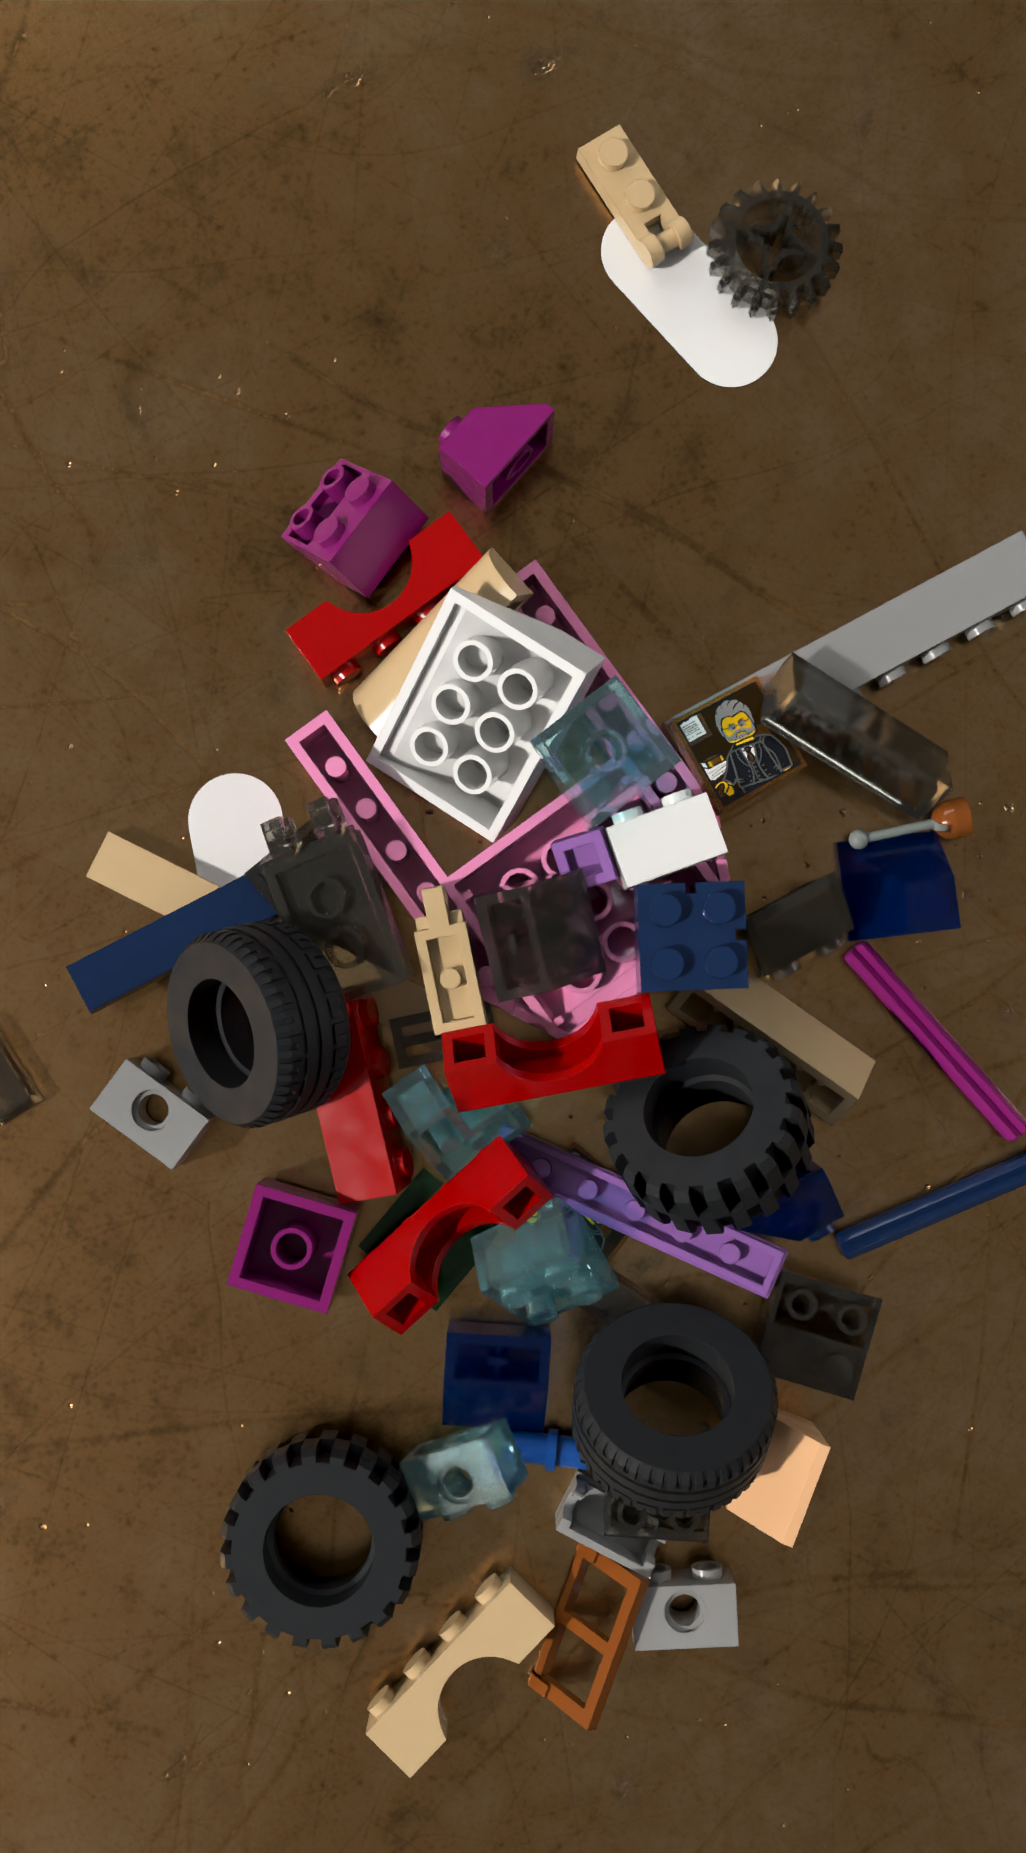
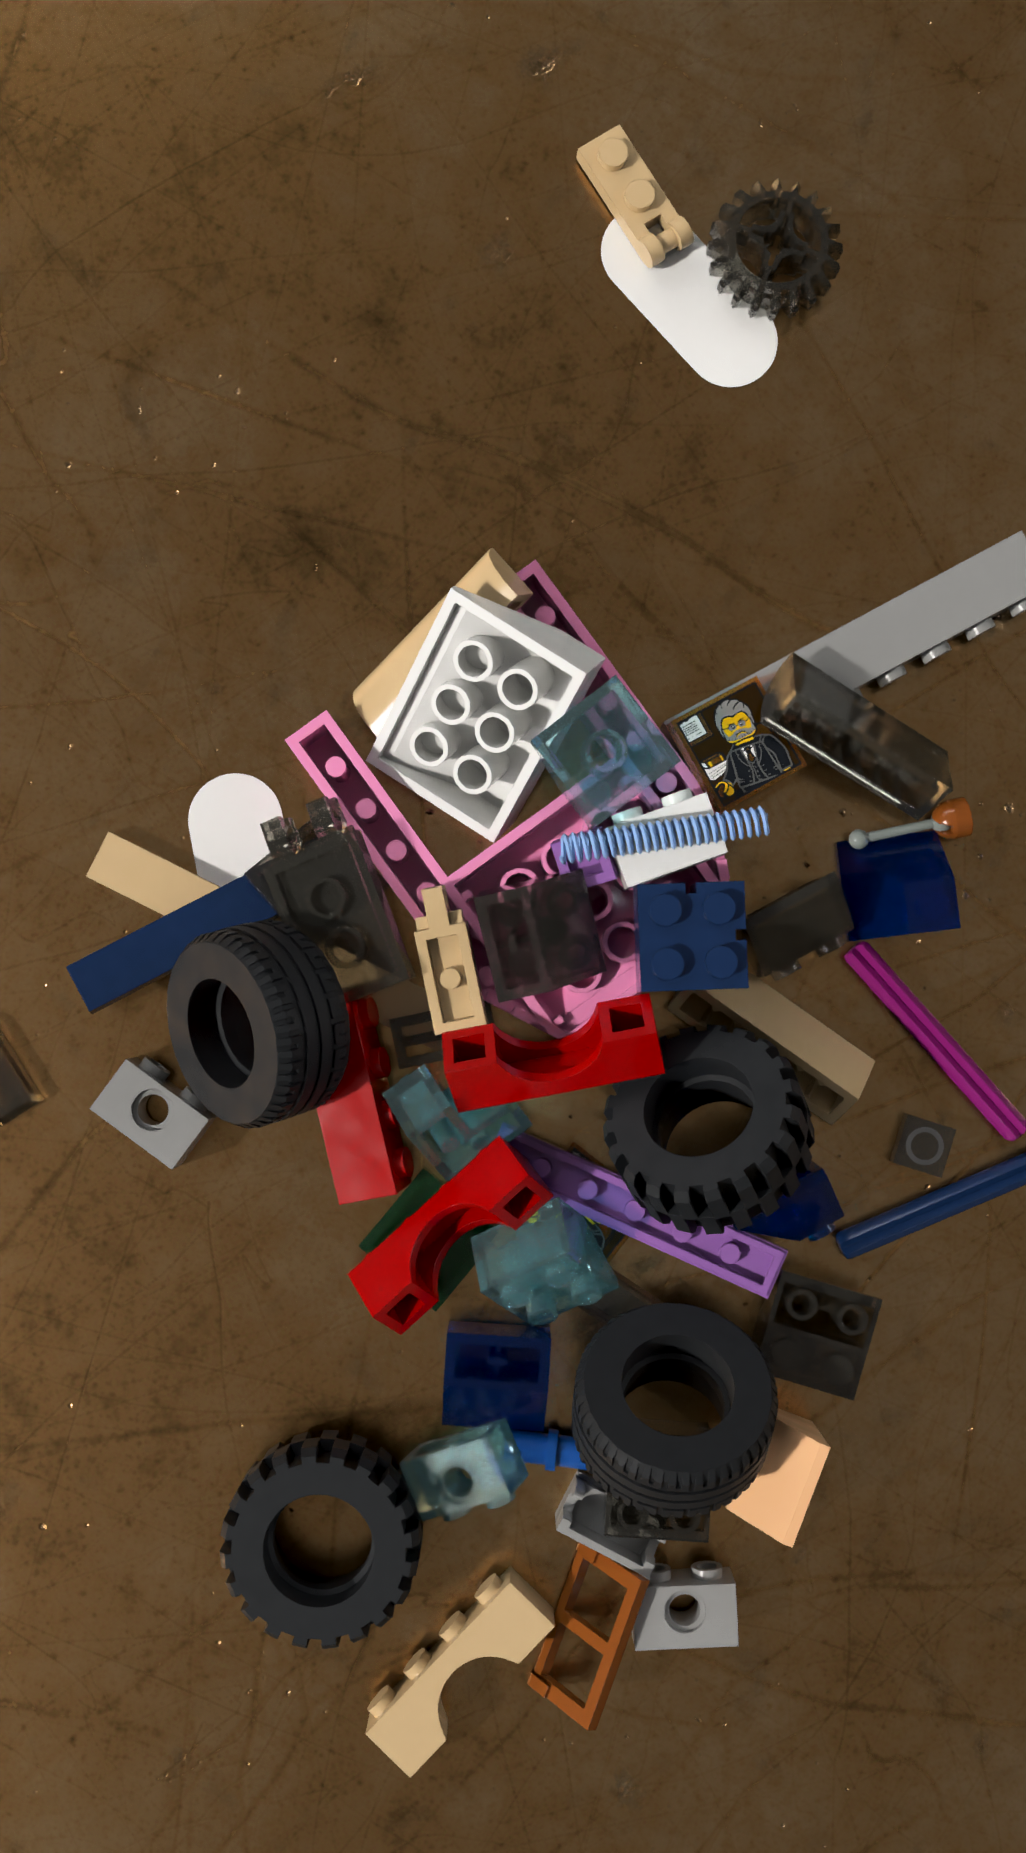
(293, 1245): magenta brick -> none
(340, 640): red arch -> none
(355, 526): magenta slope -> none
(493, 449): magenta slope -> none
(599, 838): none -> light blue piece
(922, 1145): none -> clear smoke tile

